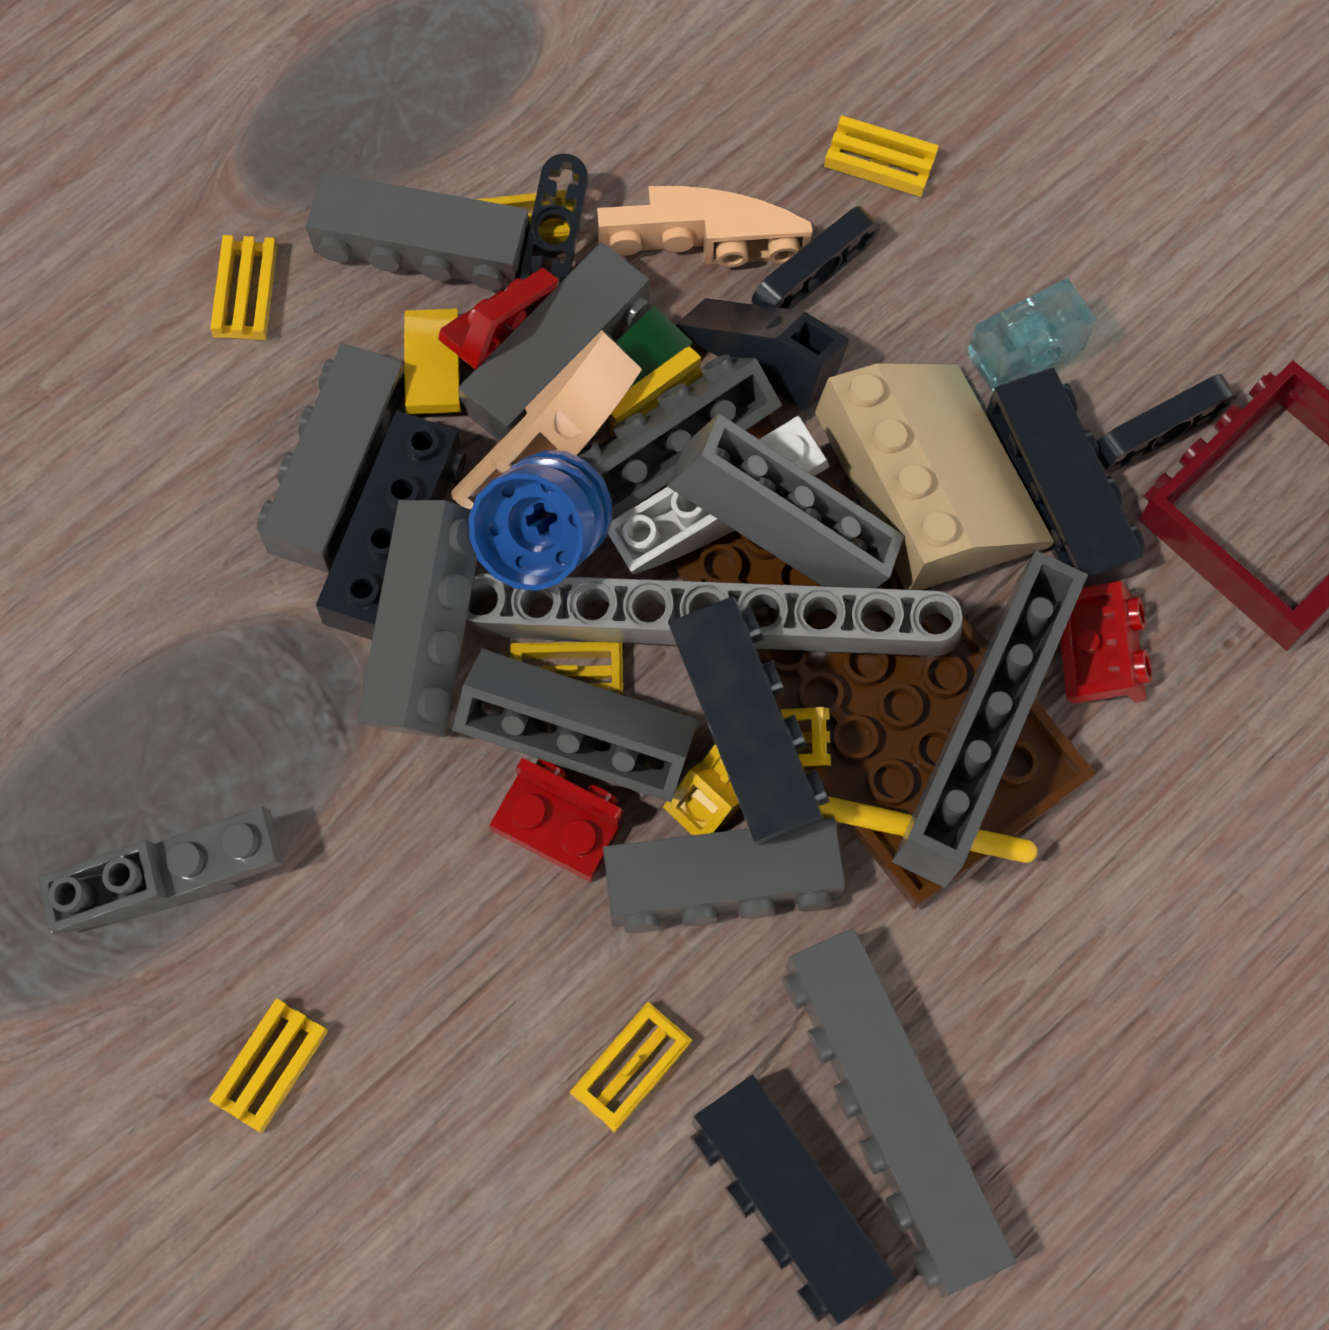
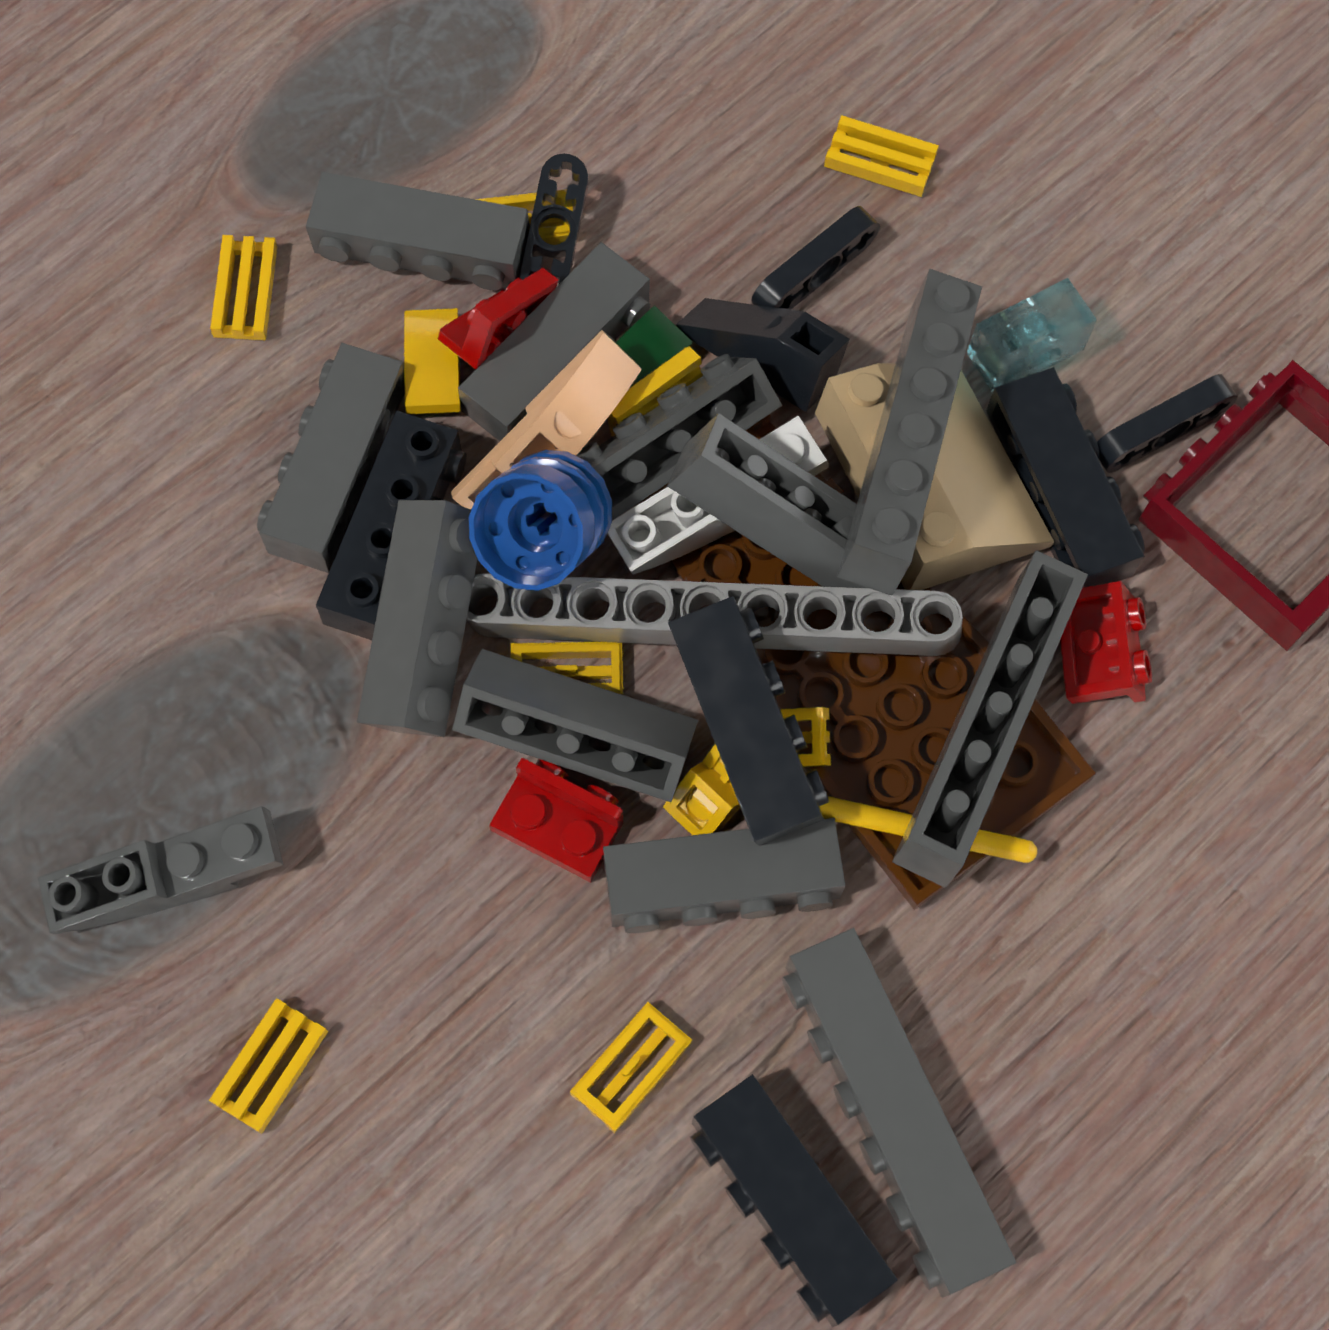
(724, 223): light nougat slope -> none
(910, 434): none -> dark grey brick

